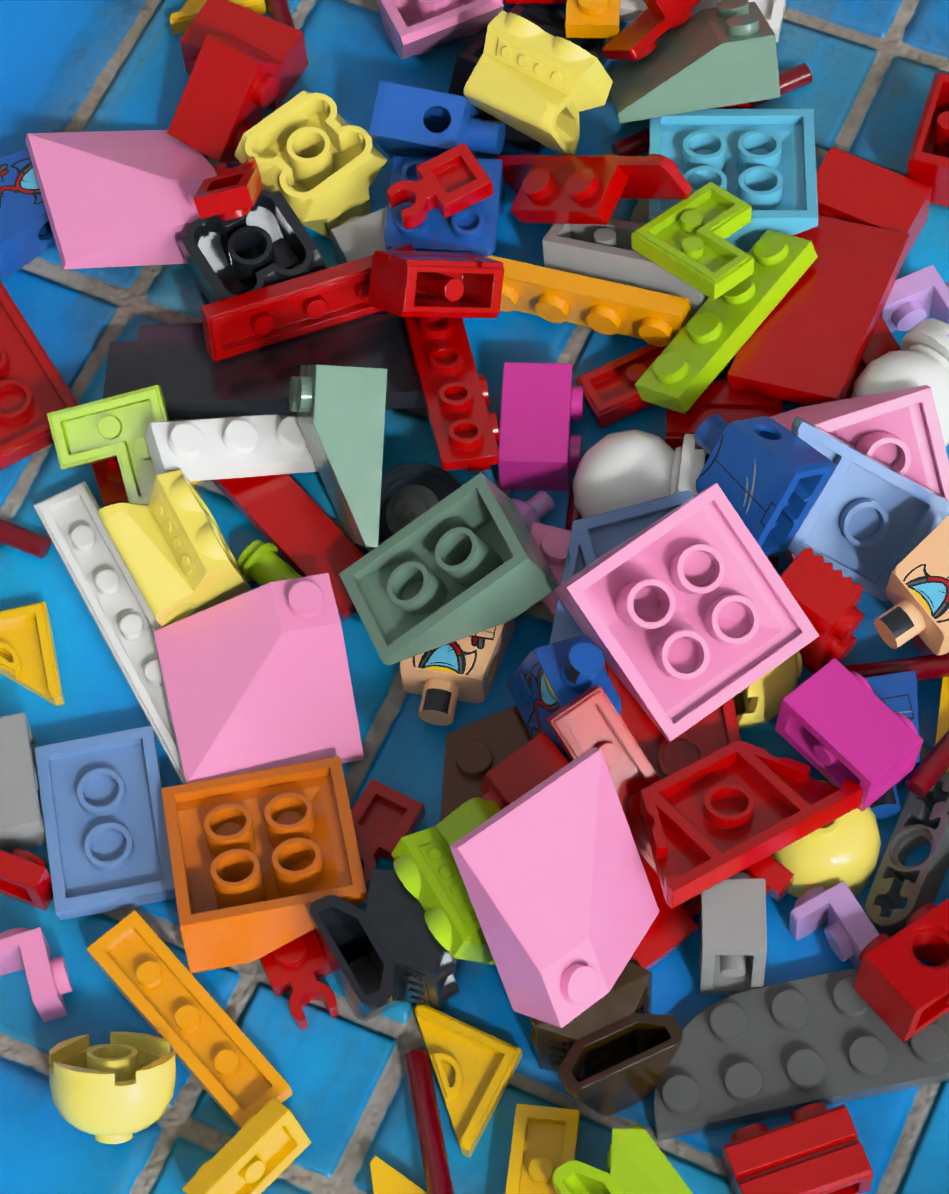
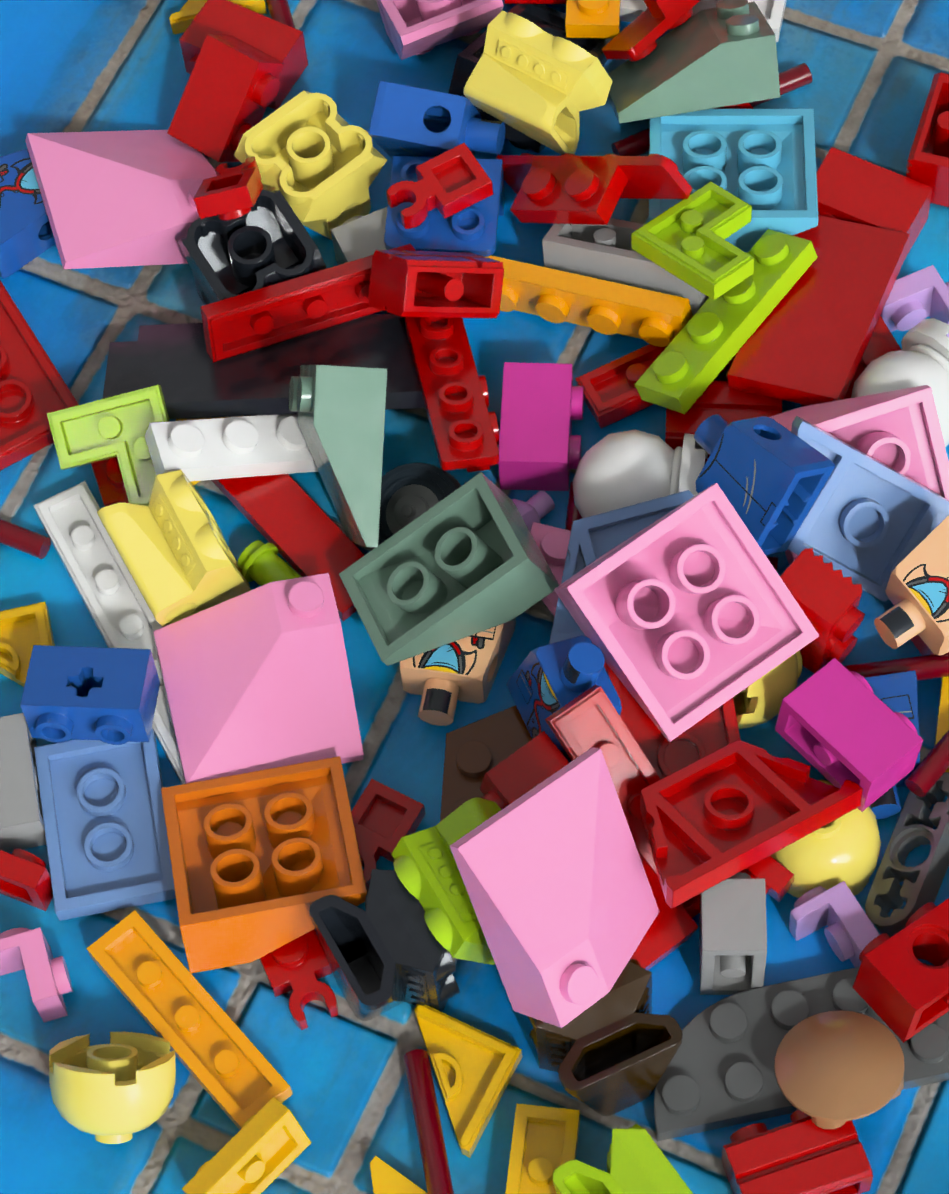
(90, 694): none -> blue brick
(839, 1067): none -> medium nougat dish

